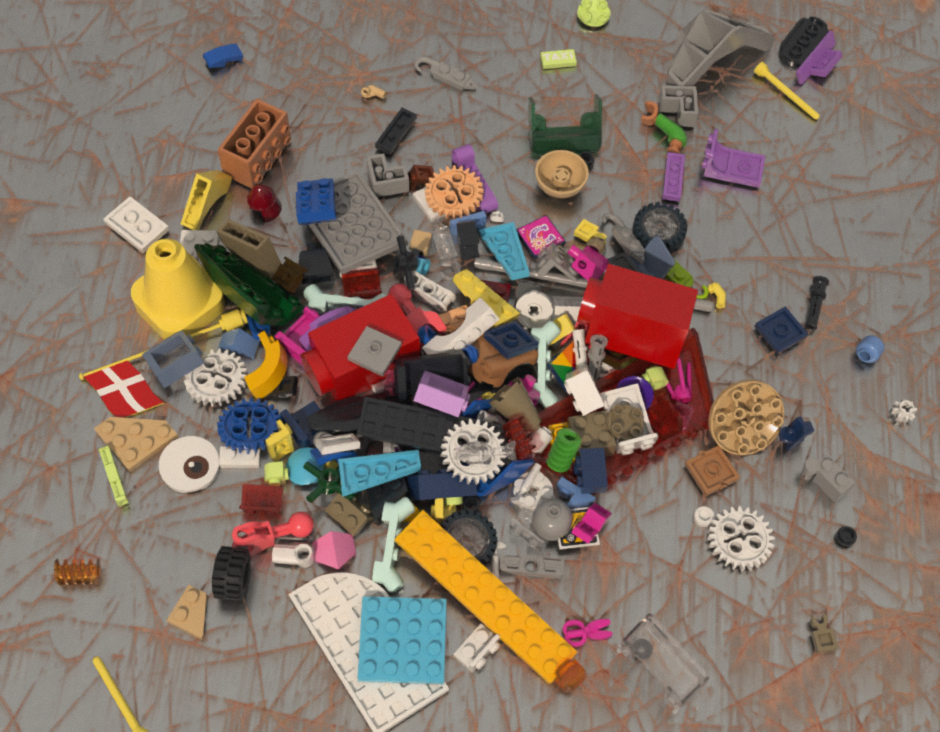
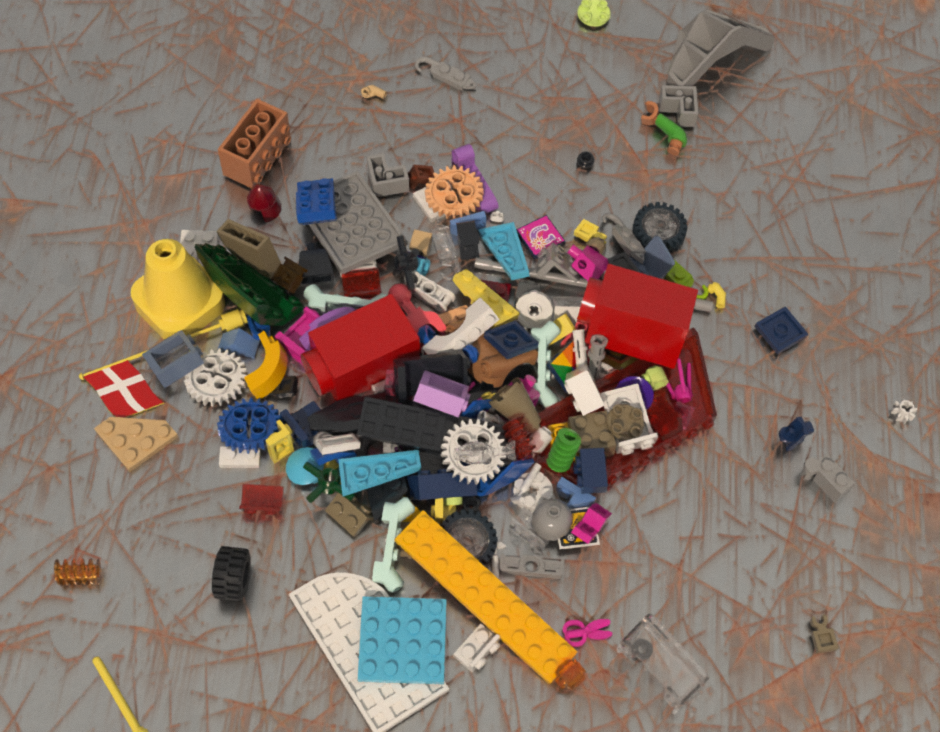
(113, 476): yellowish green piece -> none
(136, 224): white plate -> none
(189, 464): white tile -> none
(190, 612): tan wing -> none
(205, 191): light yellow arch -> none
(220, 55): blue slope -> none
(261, 535): coral piece -> none
(275, 473): yellowish green plate -> none
(291, 555): white piece -> none
(310, 538): light grey hinge -> none
(334, 549): bright pink slope -> none
(374, 351): light grey plate -> none
(395, 131): black plate -> none
(558, 59): yellowish green tile -> none
(561, 173): tan piece -> none
(572, 138): clear green windscreen -> none
(673, 176): medium lavender plate -> none
(703, 516): white tile -> none
(712, 470): medium nougat plate -> none
(732, 164): medium lavender bracket -> none
(746, 417): tan bracket -> none
(747, 555): white gear -> none
(762, 70): light yellow piece -> none
(802, 40): black tile -> none
(817, 296): black pin -> none
(821, 59): medium lavender bracket -> none
(846, 536): black plate -> none
(870, 349): medium blue head -> none

